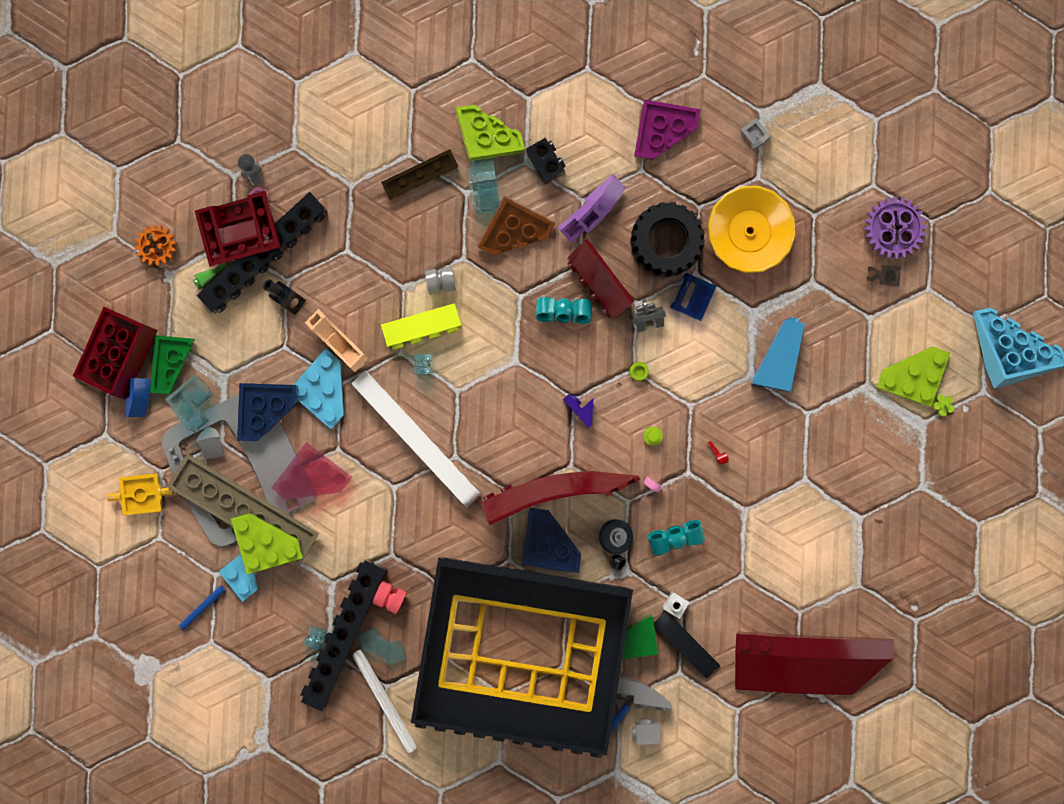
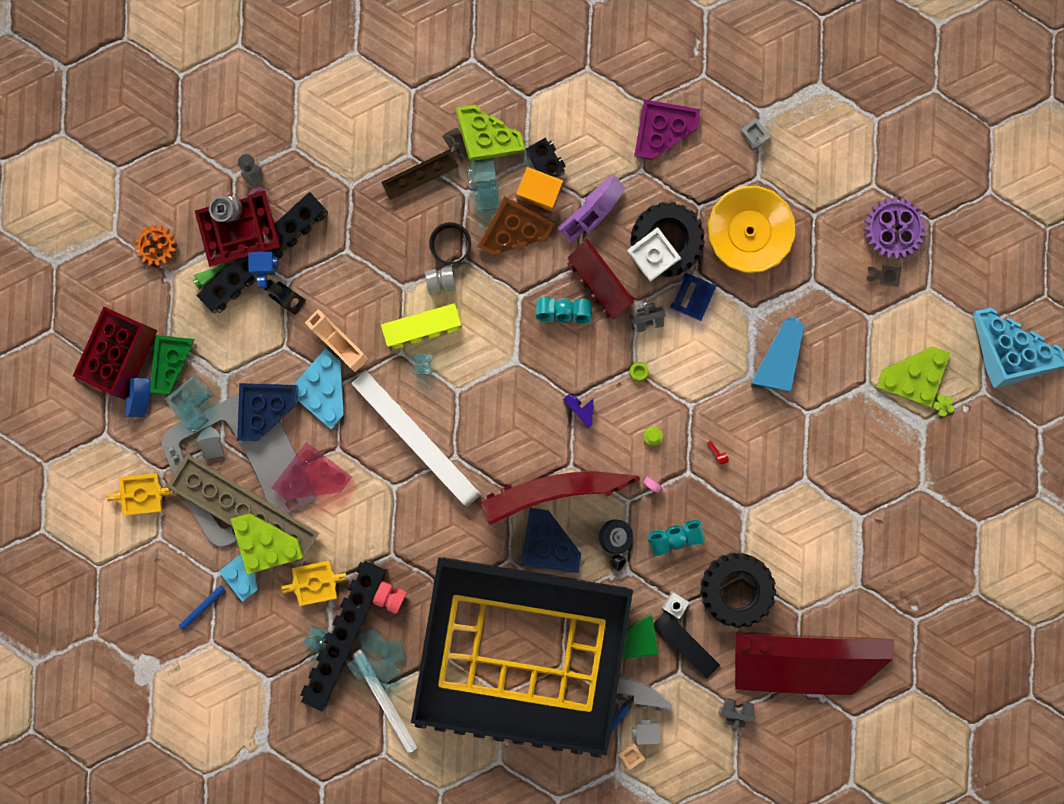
(225, 209): none -> light grey wheel
(261, 265): none -> blue brick
(314, 583): none -> yellow plate
(382, 669): none -> clear light blue tile
(448, 225): none -> black tyre
(455, 143): none -> clear smoke plate
(539, 189): none -> light orange slope
(631, 755): none -> light nougat tile
(653, 254): none -> white tile
(746, 713): none -> dark grey hips
(756, 608): none -> black tyre

